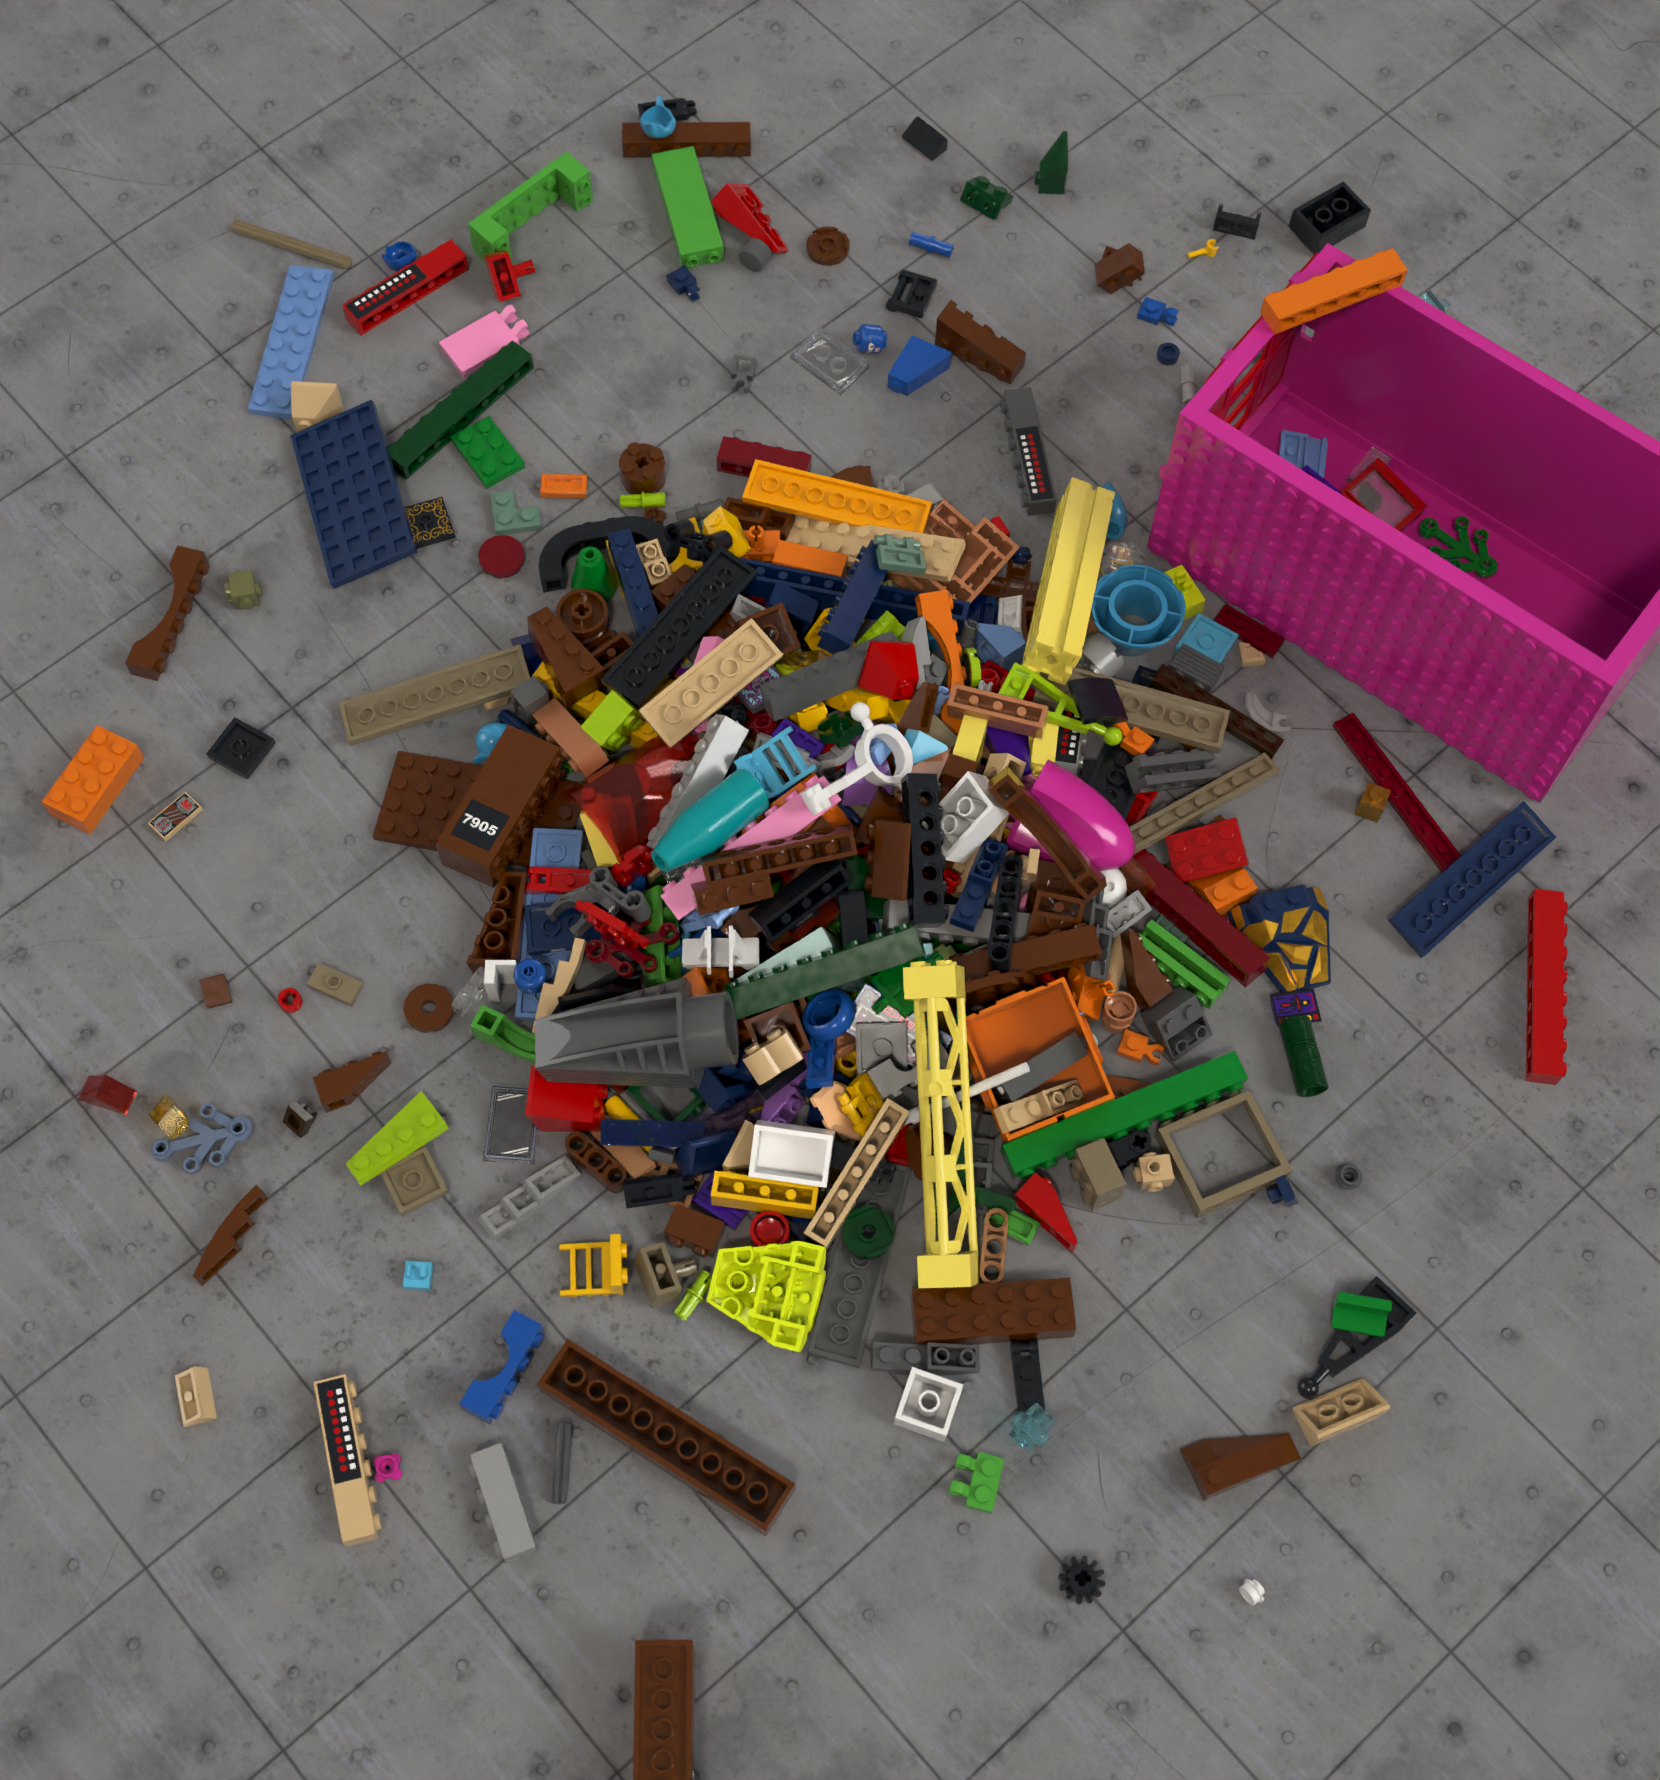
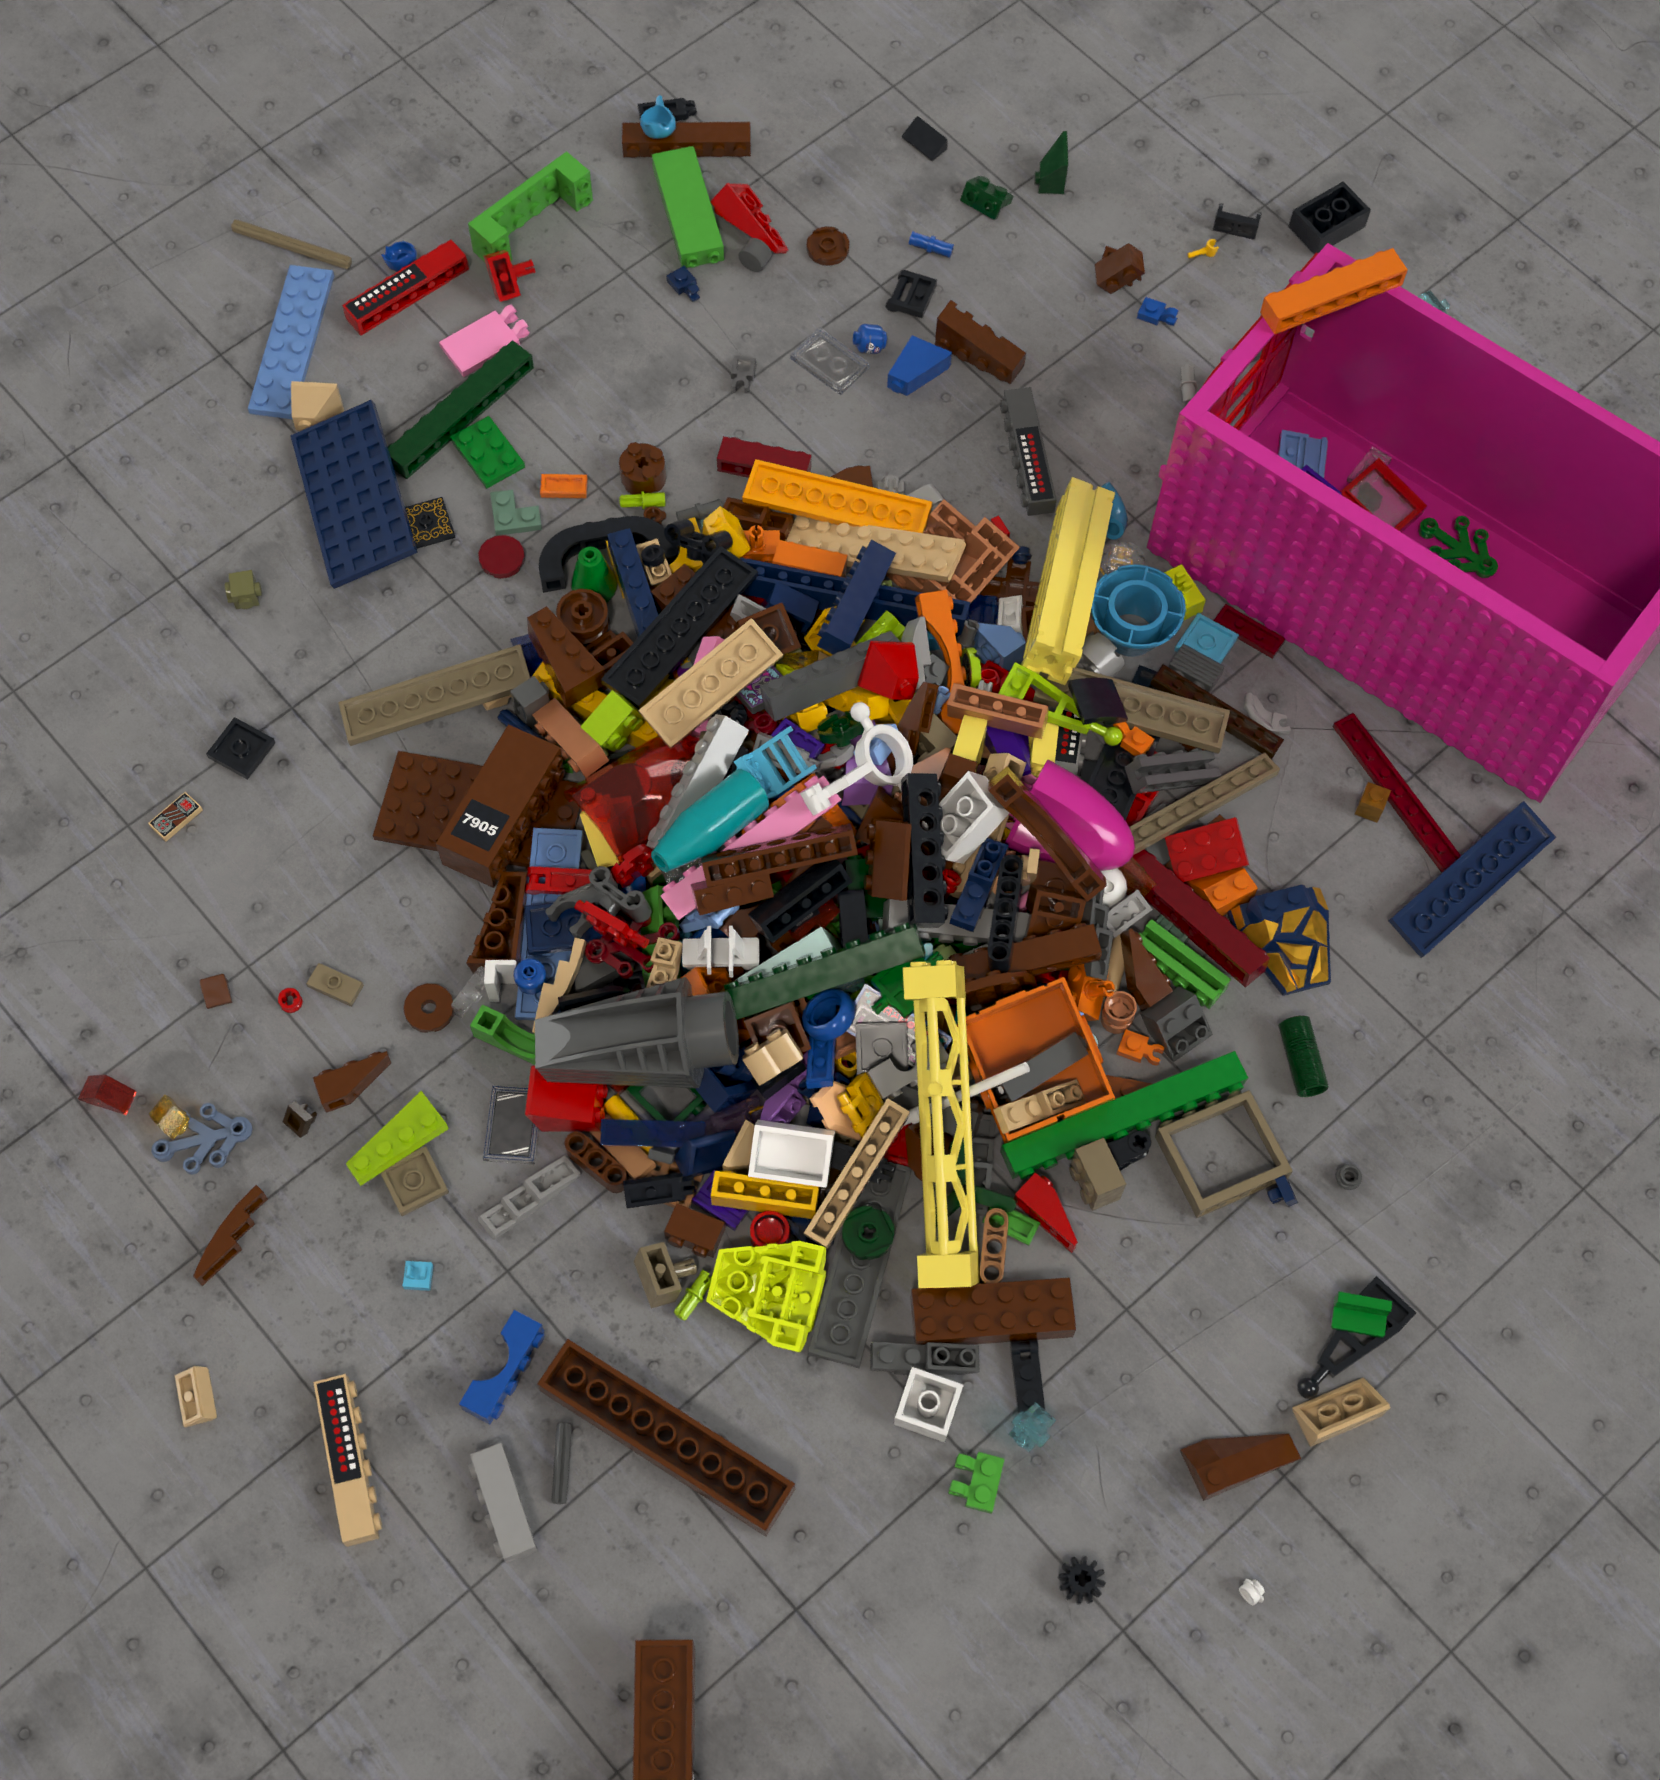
(93, 779): orange brick -> none
(150, 653): reddish brown arch -> none
(383, 1461): dark pink plate -> none
(487, 739): dark azure hair -> none
(613, 1273): yellow plate -> none
(653, 555): none -> black tile
(666, 961): none -> tan slope
(899, 554): sand green plate -> none
(923, 745): medium azure slope -> none
(1153, 1172): tan brick -> none
(1168, 353): dark blue tile -> none
(1249, 655): tan tile -> none
(1295, 1004): piece -> none
(1546, 987): red brick -> none

